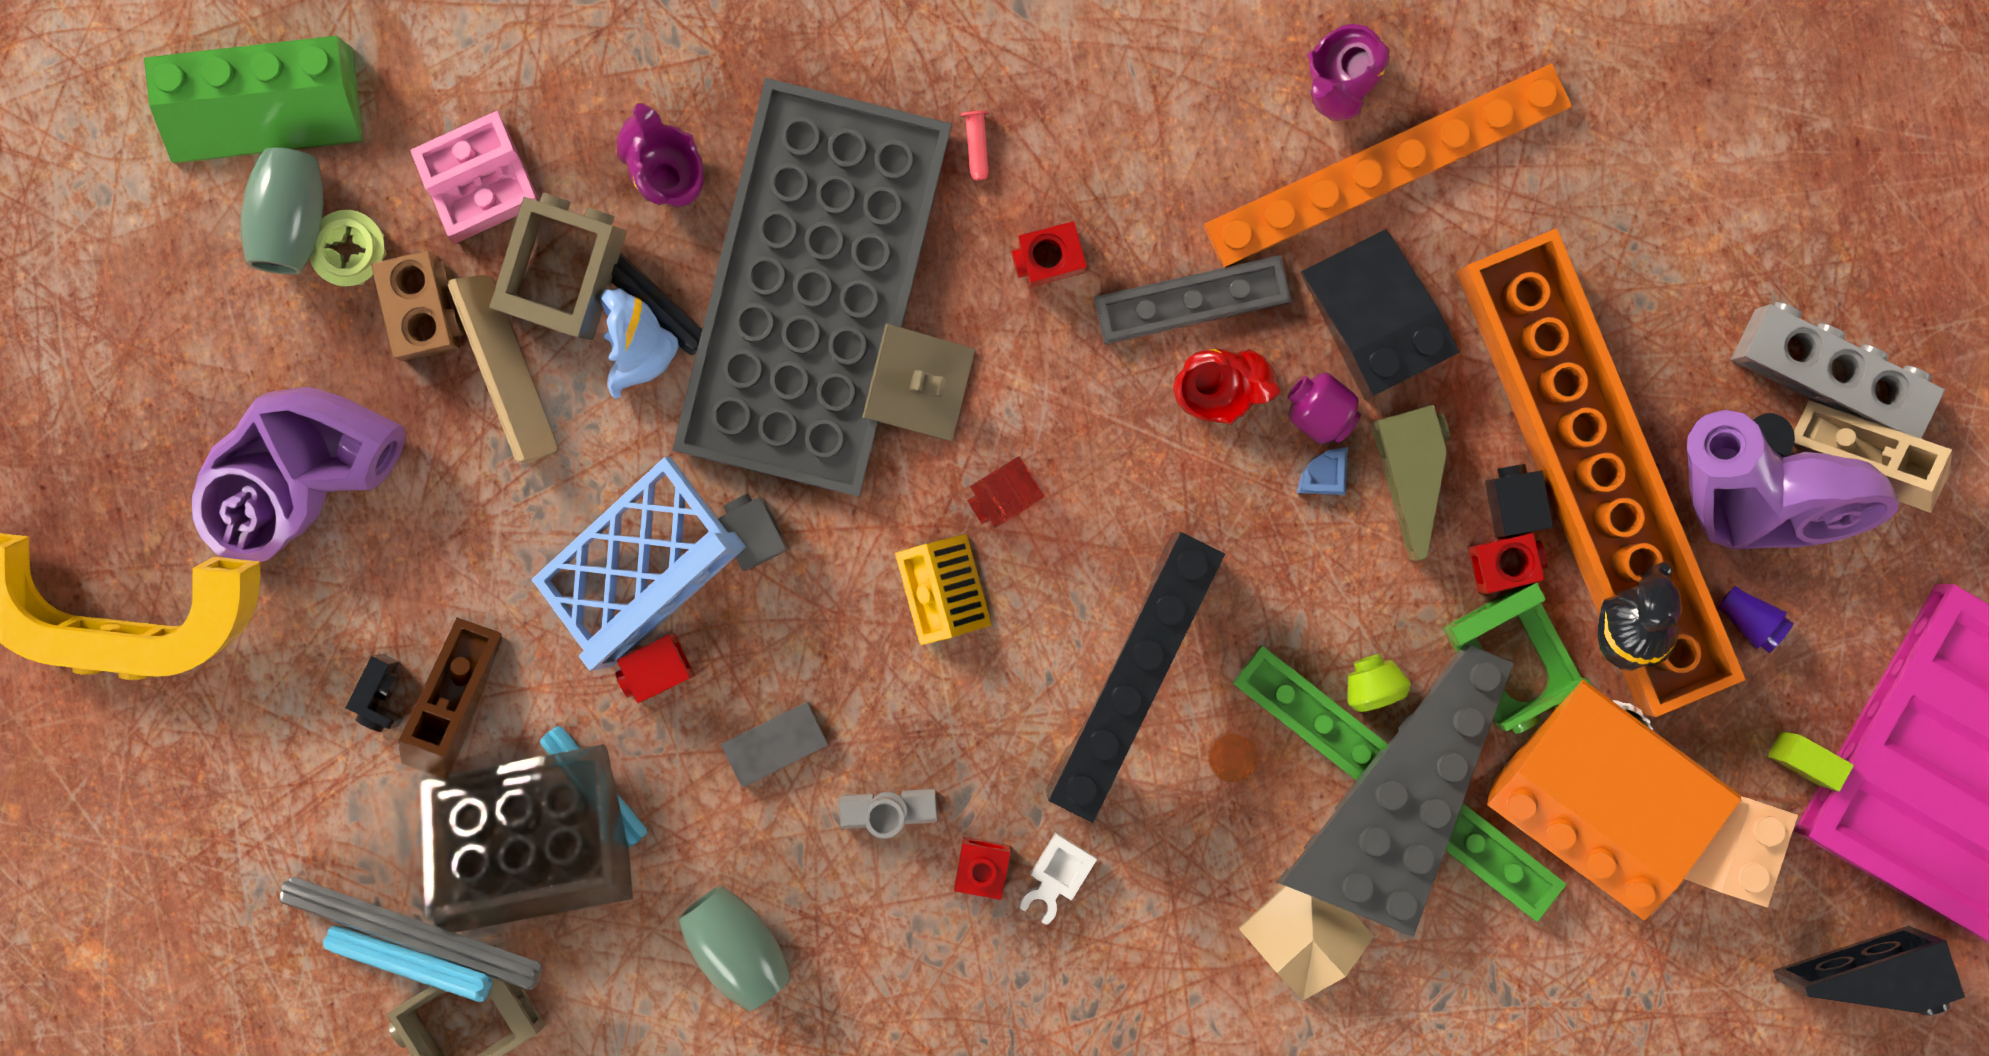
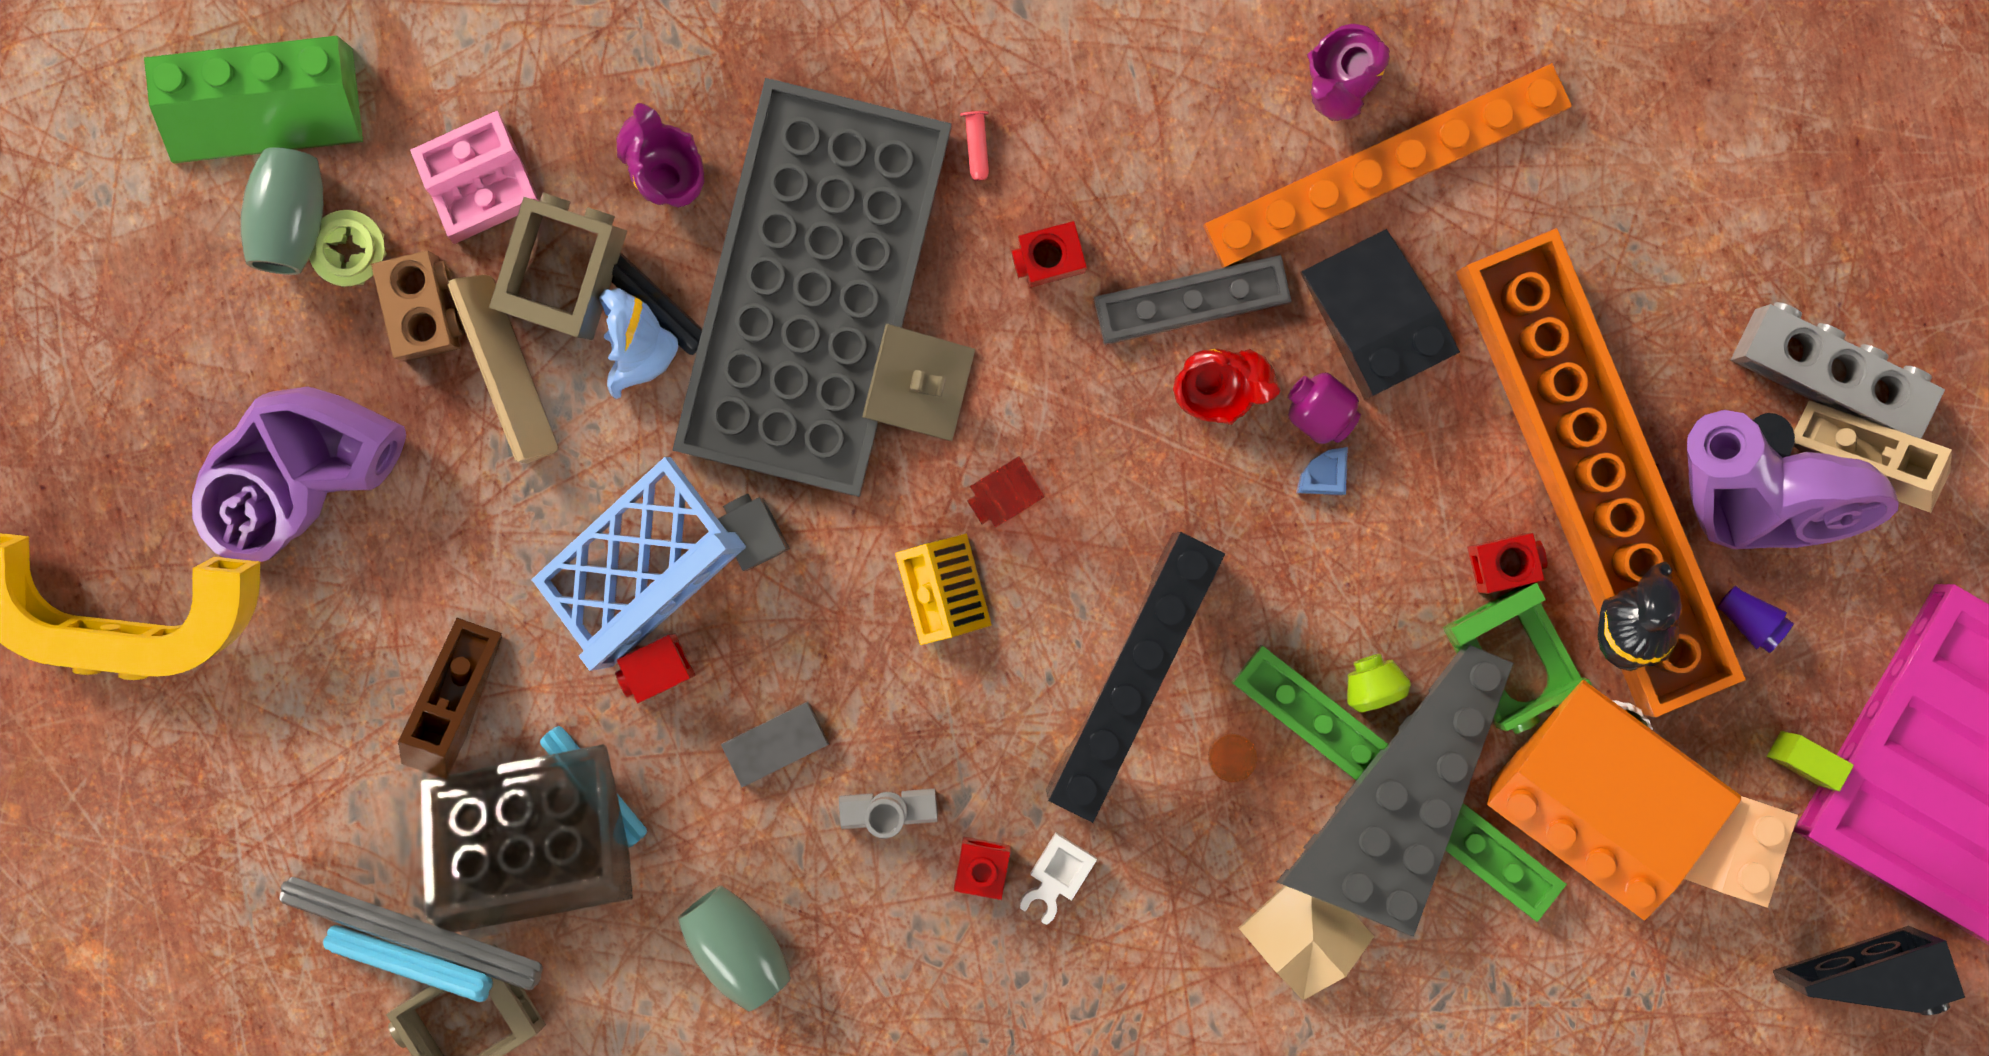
(375, 685): black bracket -> none
(1413, 464): olive slope -> none
(1518, 501): black brick -> none

